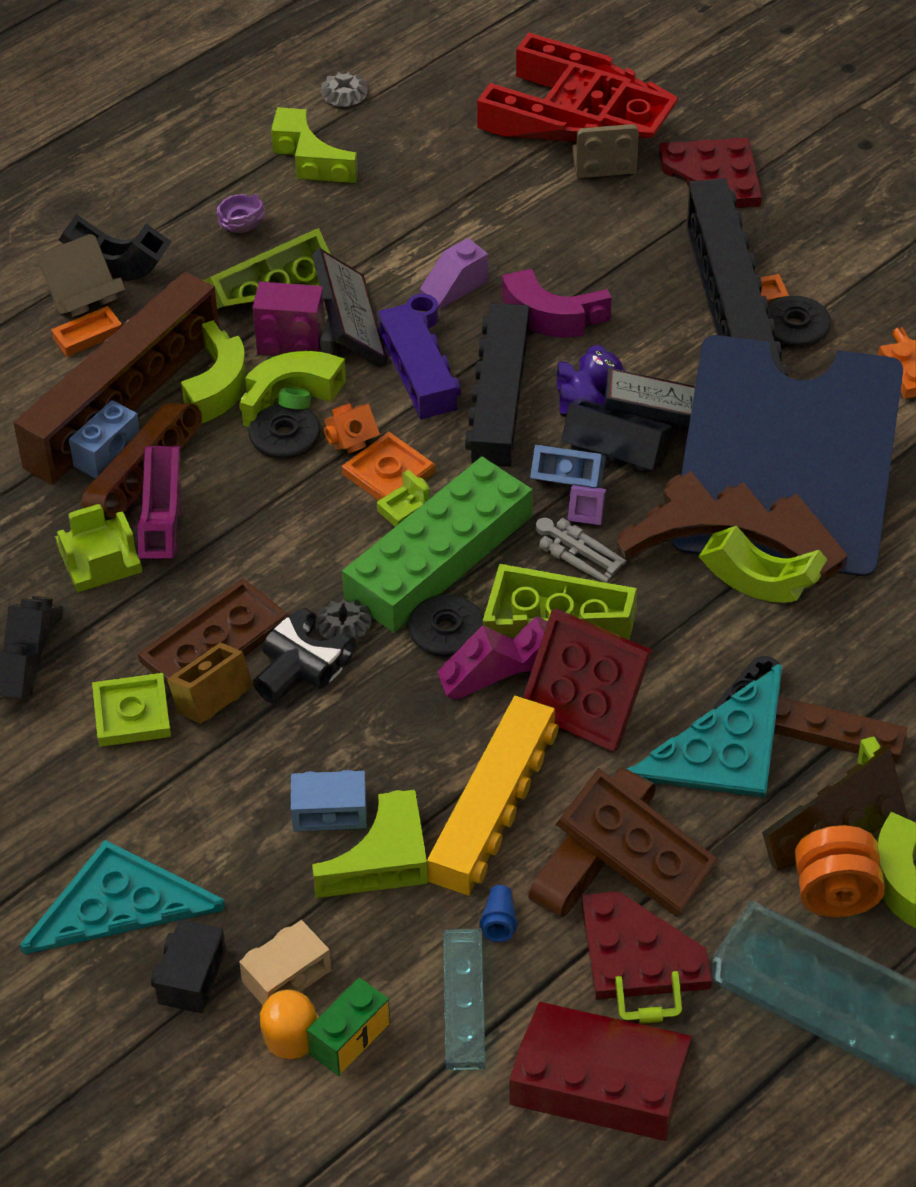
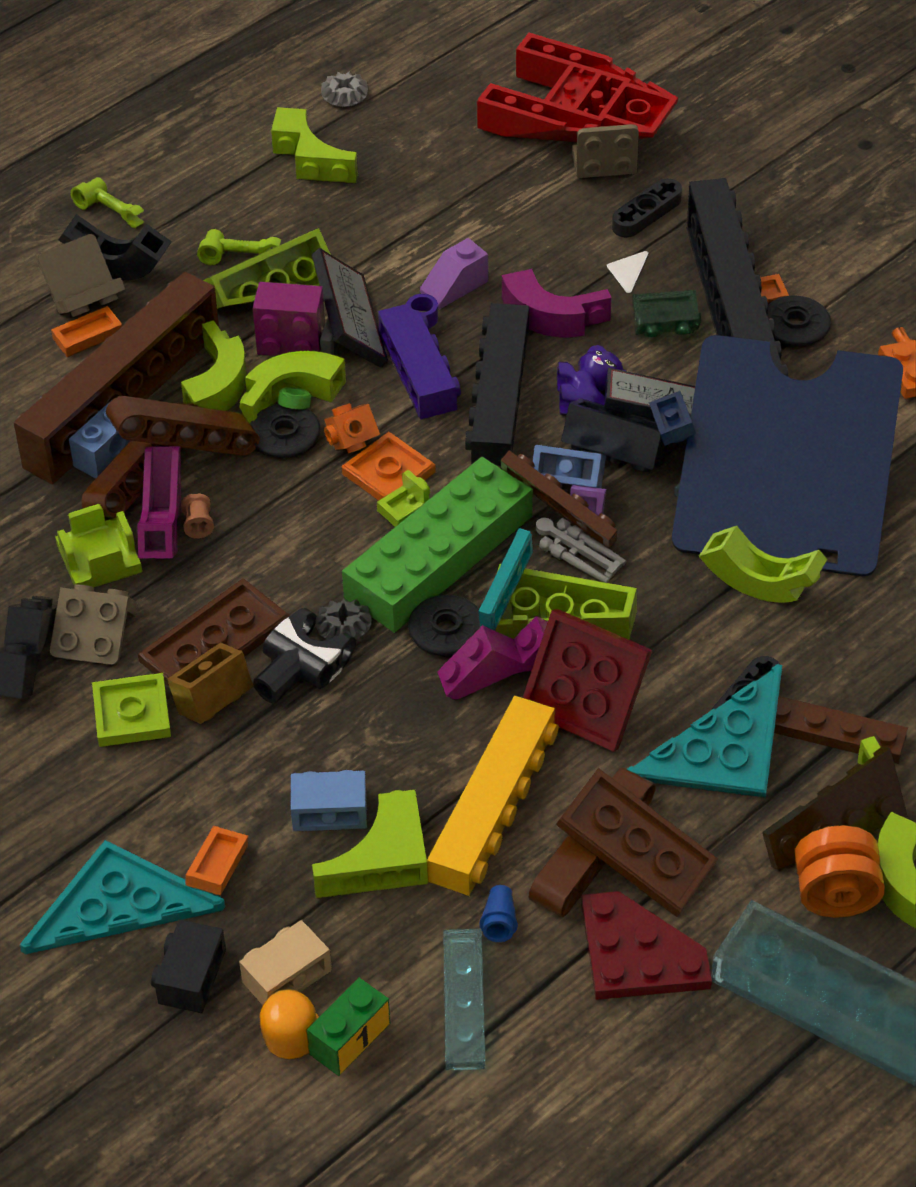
(90, 624): none -> dark tan bracket
(95, 191): none -> lime brick
(182, 425): none -> reddish brown beam
(196, 510): none -> nougat bush
(214, 246): none -> lime brick
(216, 860): none -> orange tile
(240, 213): medium lavender hair -> none
(506, 579): none -> teal tile
(569, 506): none -> reddish brown plate
(599, 1070): dark red slope -> none
(628, 270): none -> white sticker
(649, 1014): lime piece -> none
(662, 196): none -> black beam
(666, 313): none -> clear green bracket
(672, 418): none -> dark blue plate
(692, 511): reddish brown arch -> none
(715, 160): dark red plate -> none

